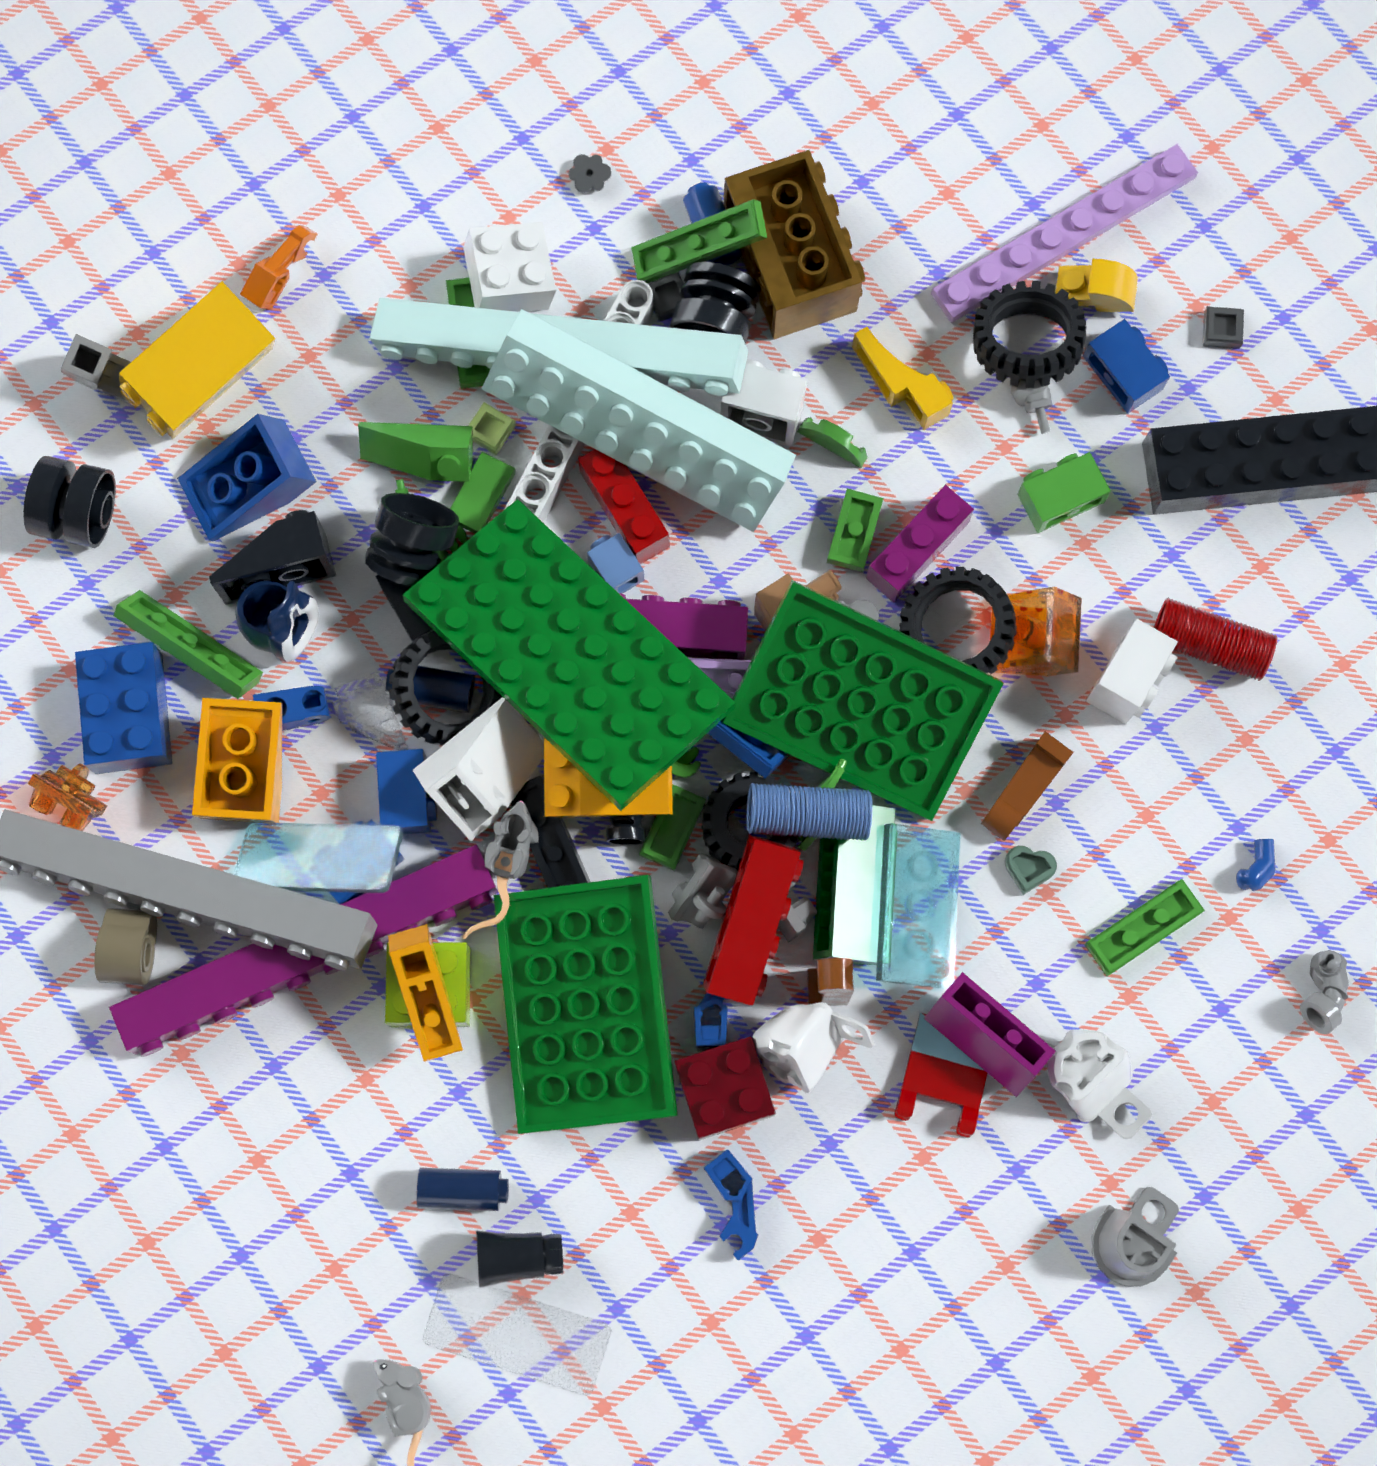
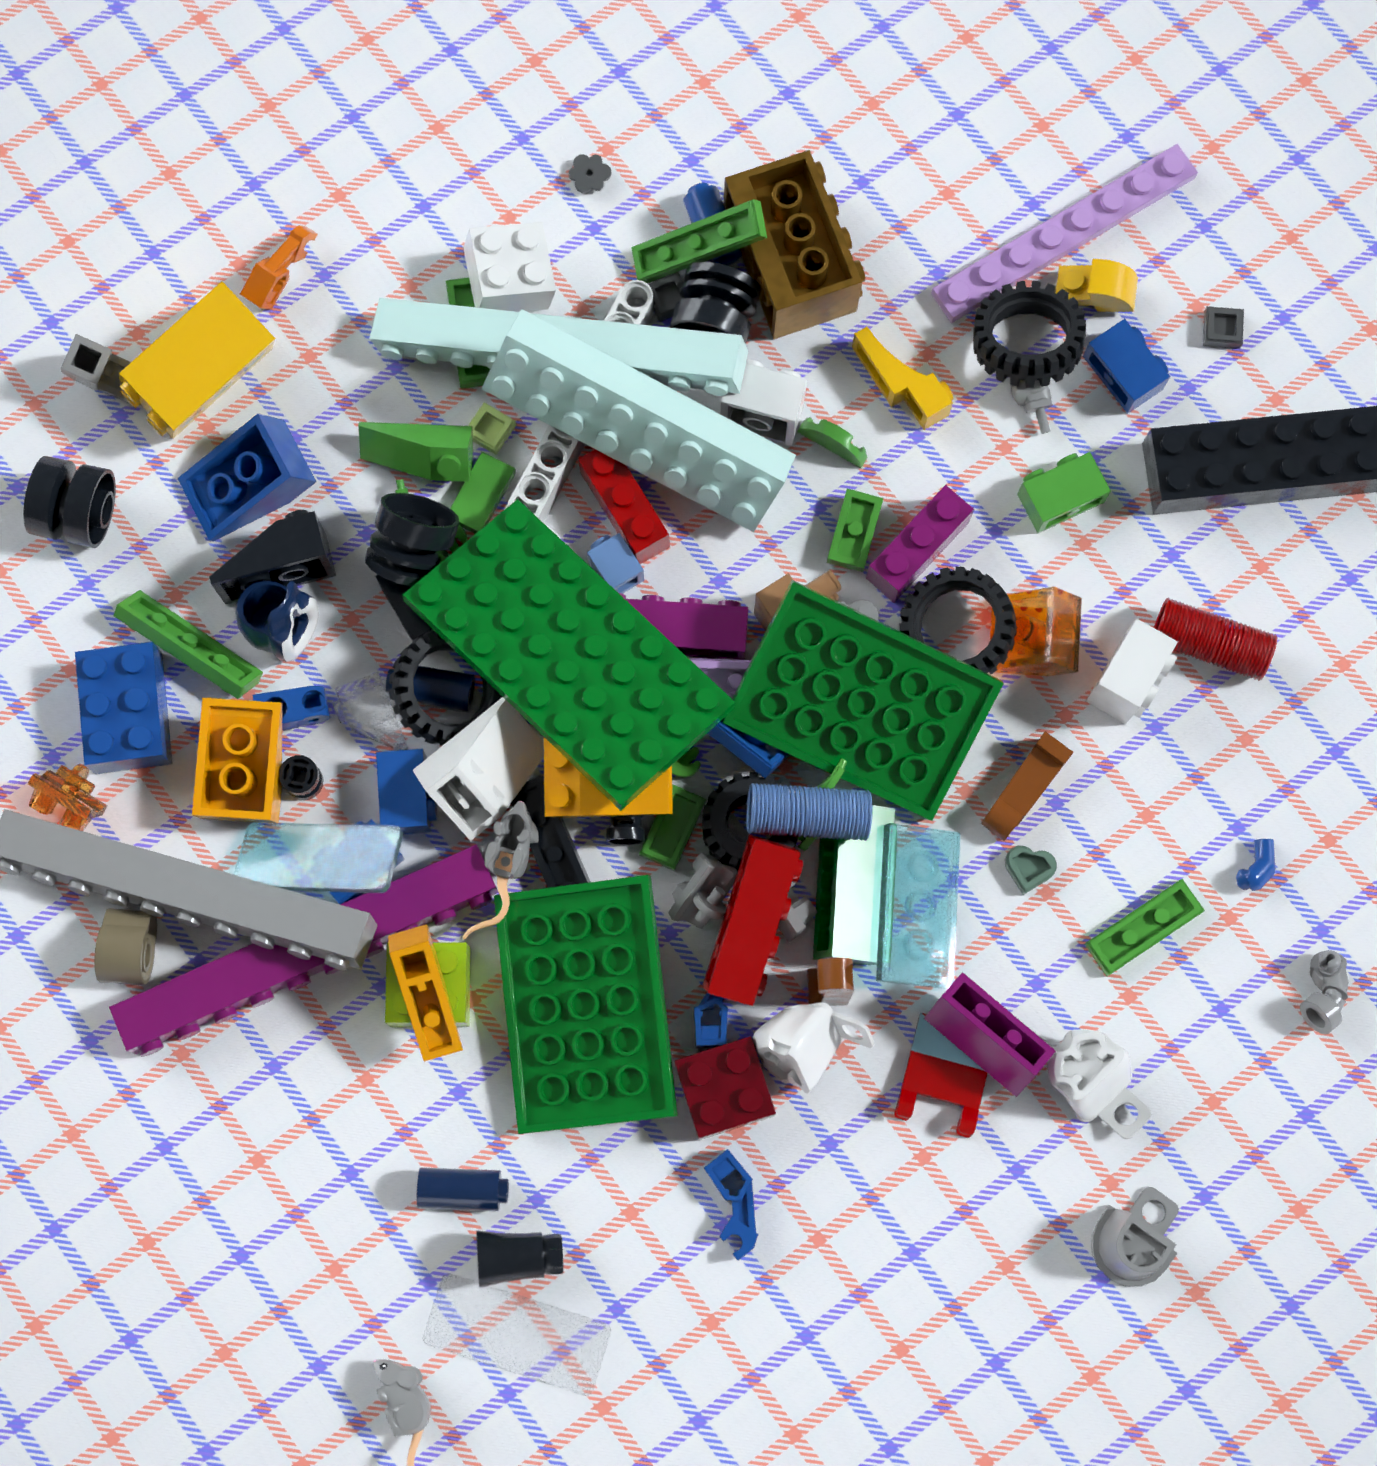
(305, 784): none -> black wheel

